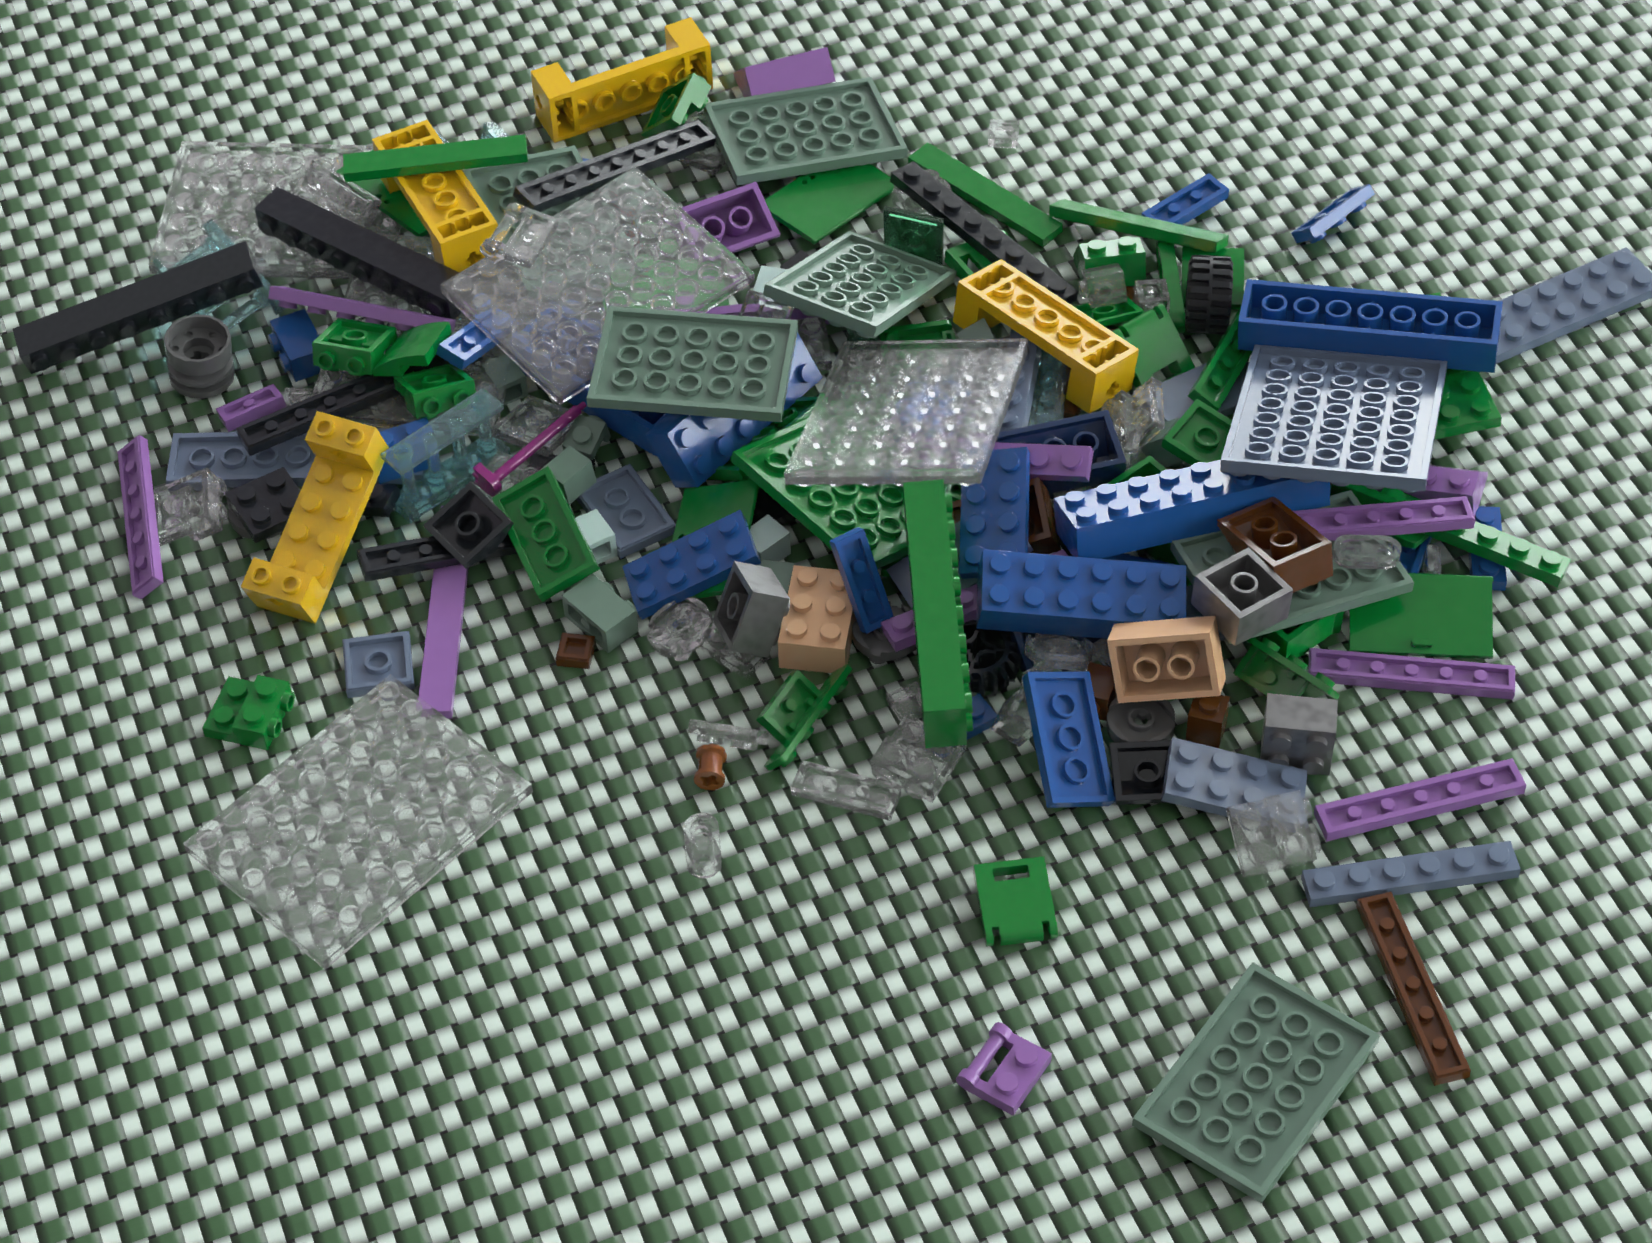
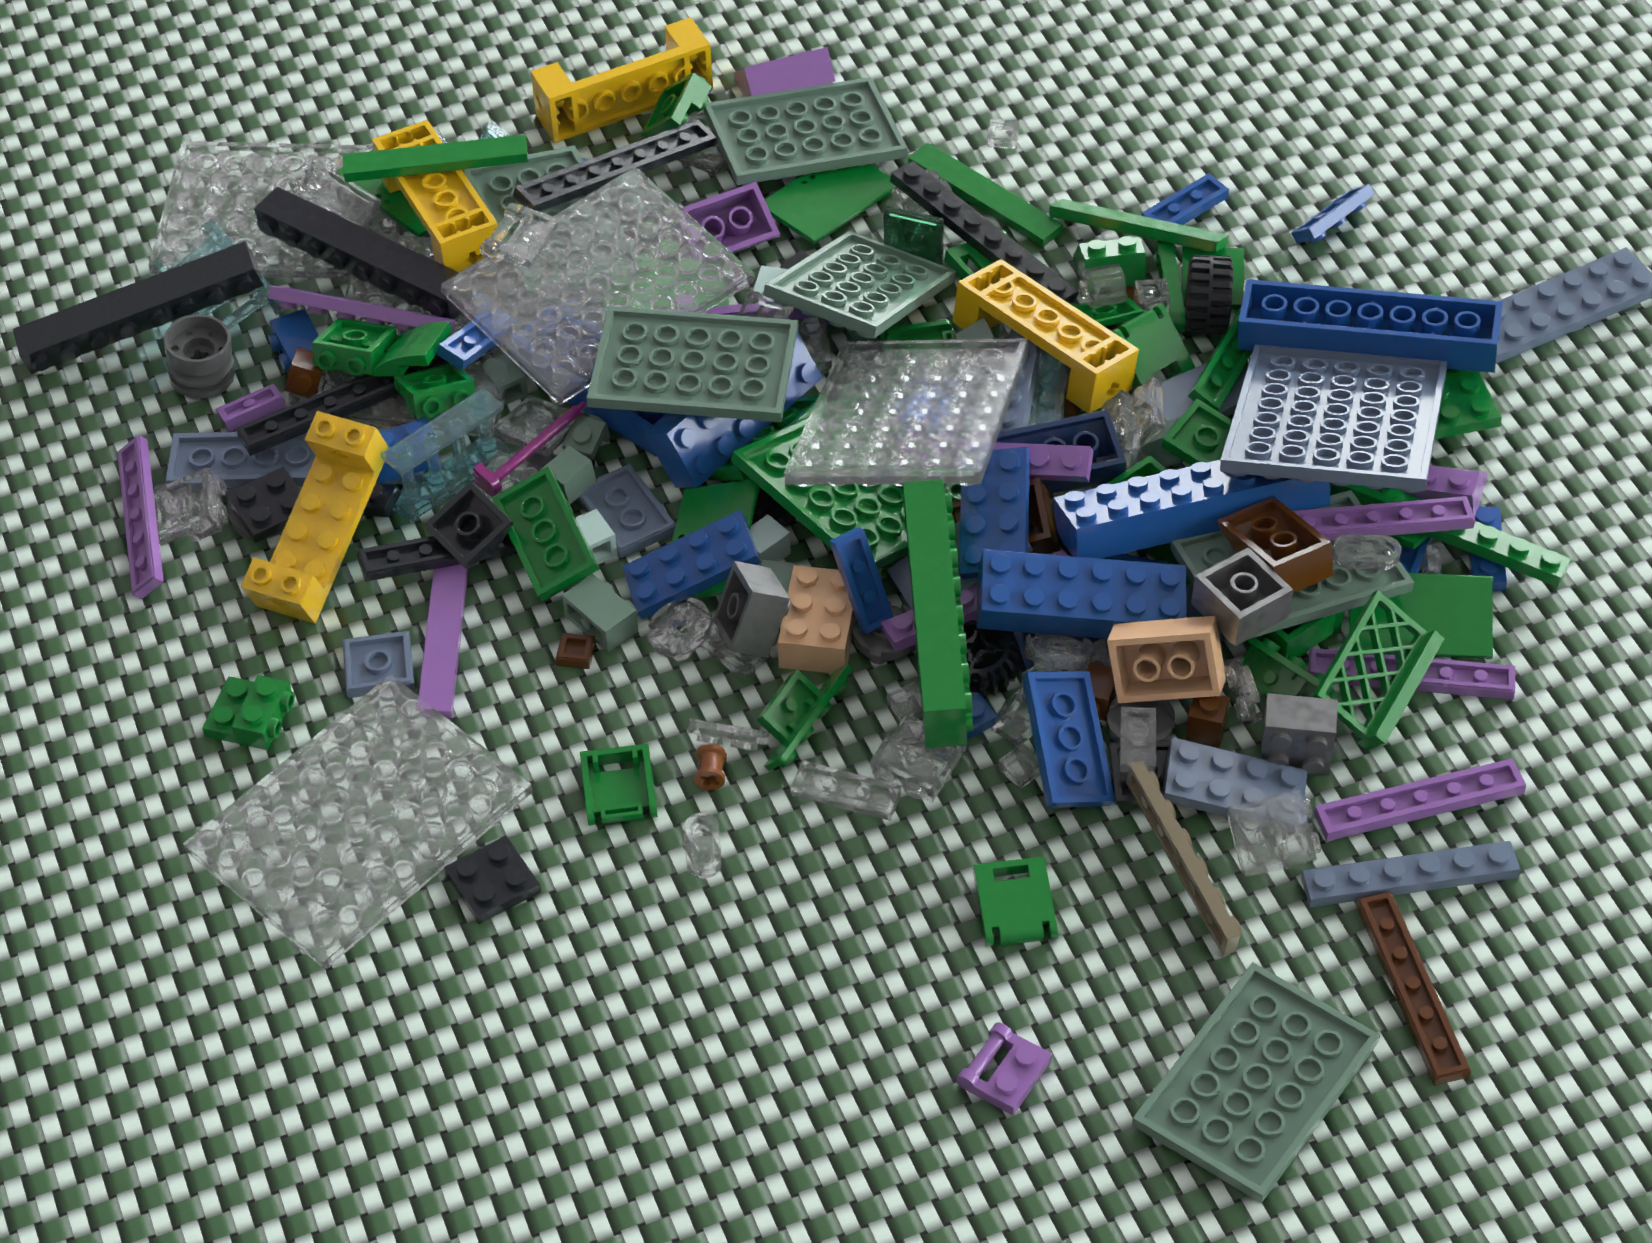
(303, 375): none -> reddish brown brick
(492, 879): none -> black plate
(618, 793): none -> green container
(1019, 765): none -> clear tile
(1137, 737): none -> clear plate
(1178, 848): none -> dark tan plate
(1242, 681): none -> clear plate
(1403, 681): none -> green fence

